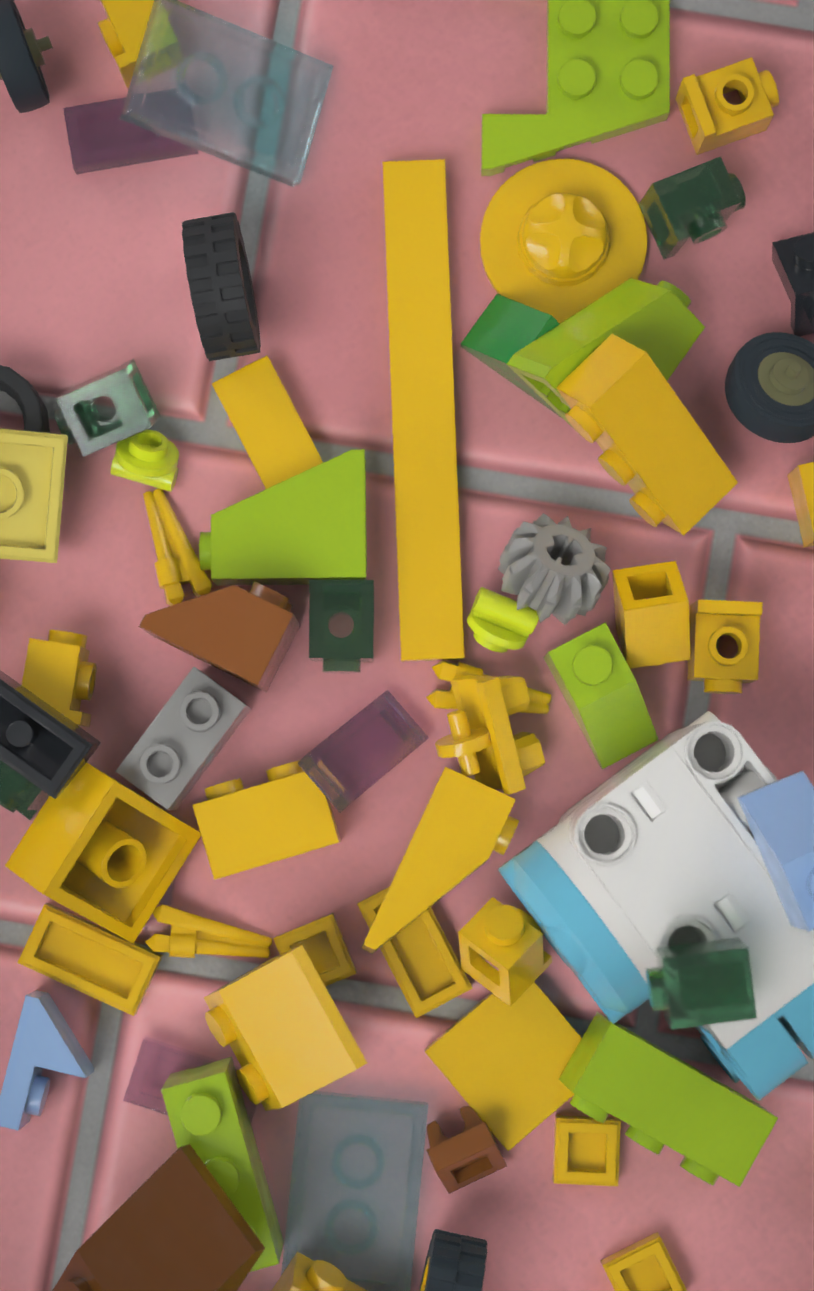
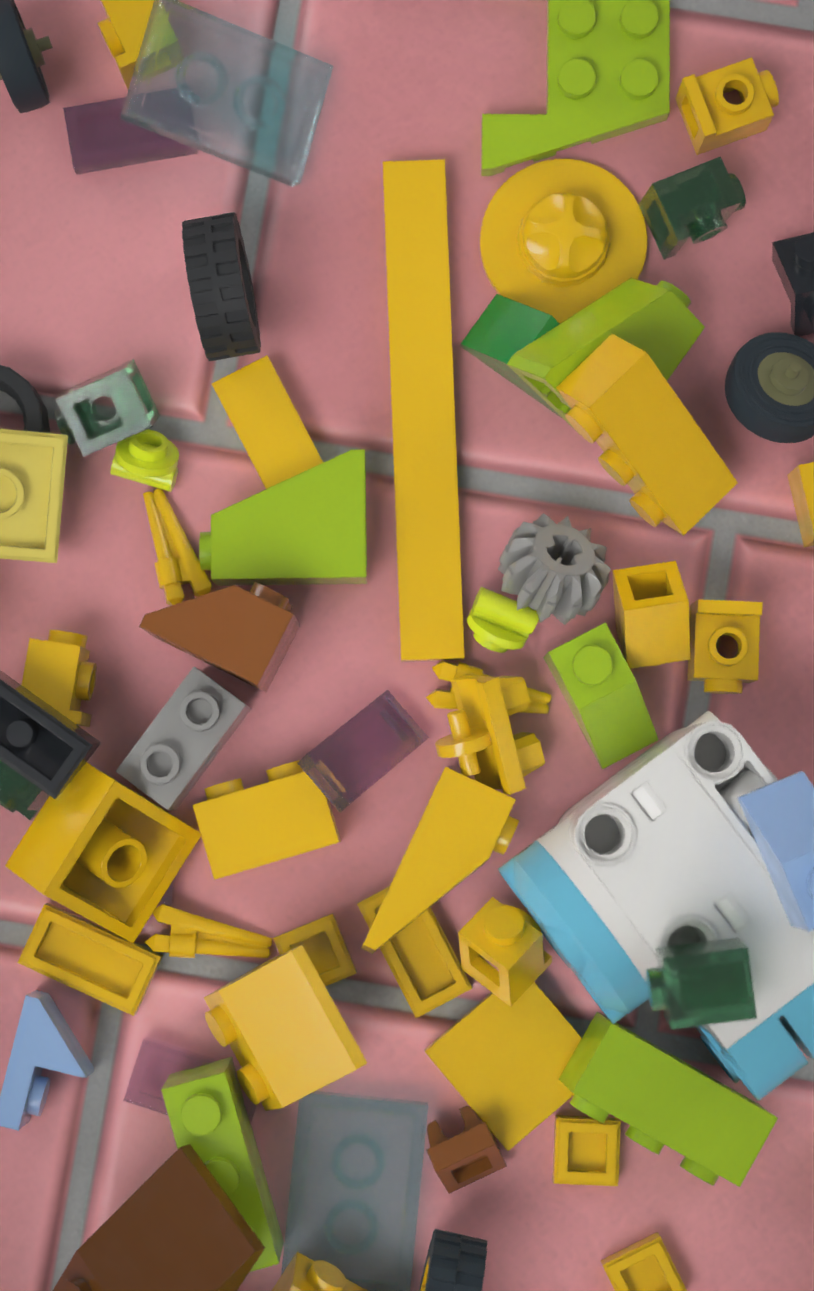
(335, 598): clear green brick -> none

